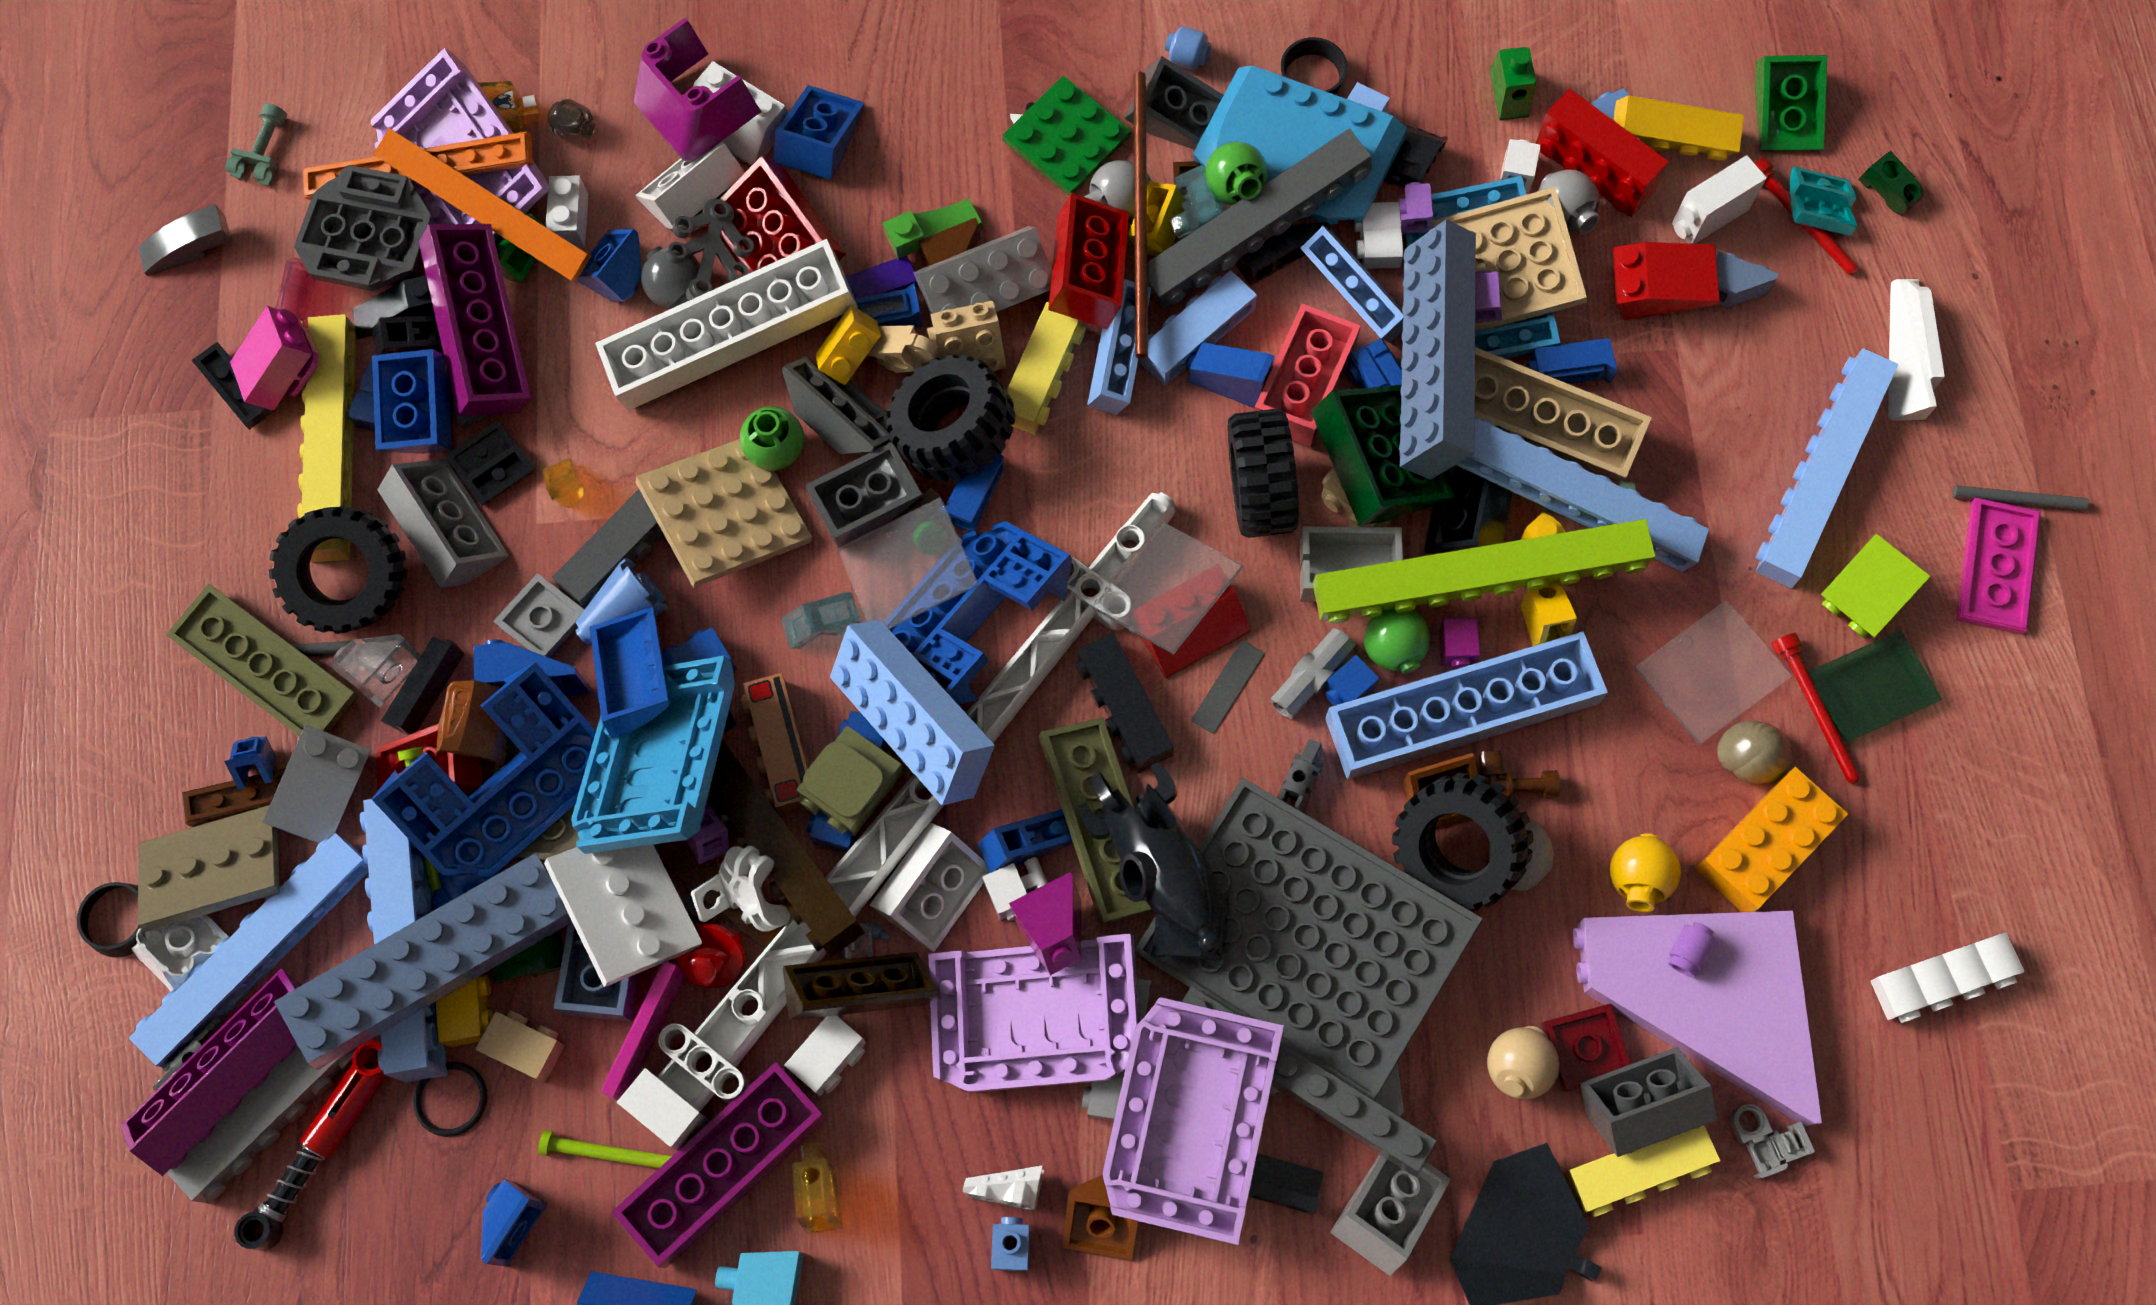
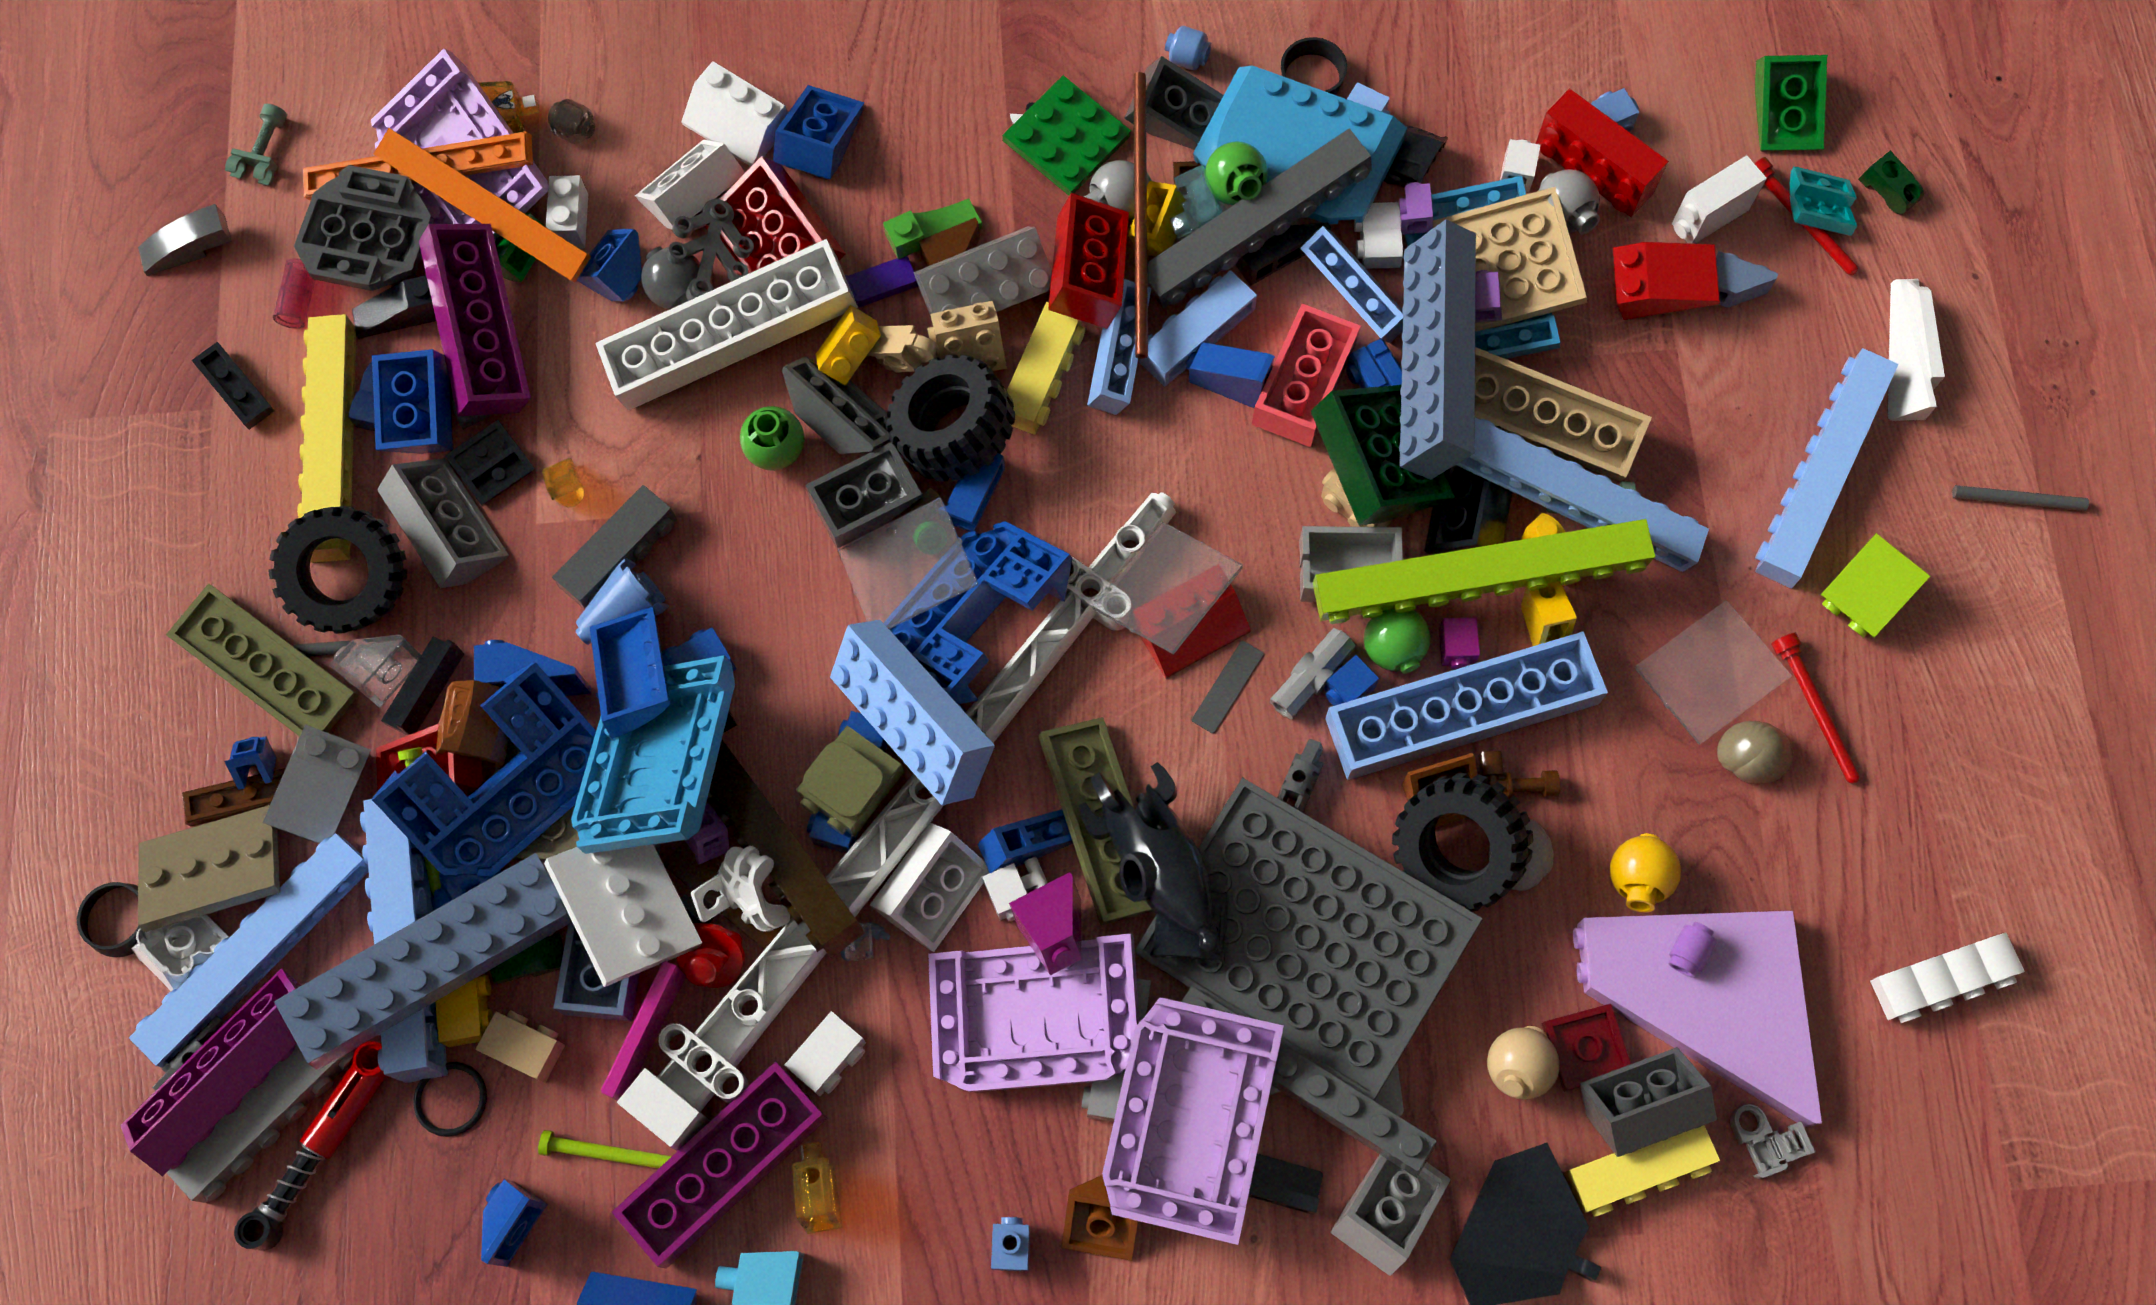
(274, 359): dark pink brick -> none
(406, 334): black slope -> none
(540, 617): light grey plate -> none
(698, 118): magenta windscreen -> none
(722, 512): tan plate -> none
(778, 738): nougat brick -> none
(819, 618): clear light blue slope -> none
(857, 985): dark brown slope -> none
(892, 307): blue window -> none
(1013, 1188): white slope -> none
(1124, 702): black brick -> none
(1263, 473): black tyre -> none
(1512, 72): green torso -> none
(1576, 361): blue window -> none
(1680, 126): yellow brick -> none
(1771, 841): light orange brick -> none
(1874, 686): clear green piece -> none
(1998, 566): dark pink tile -> none

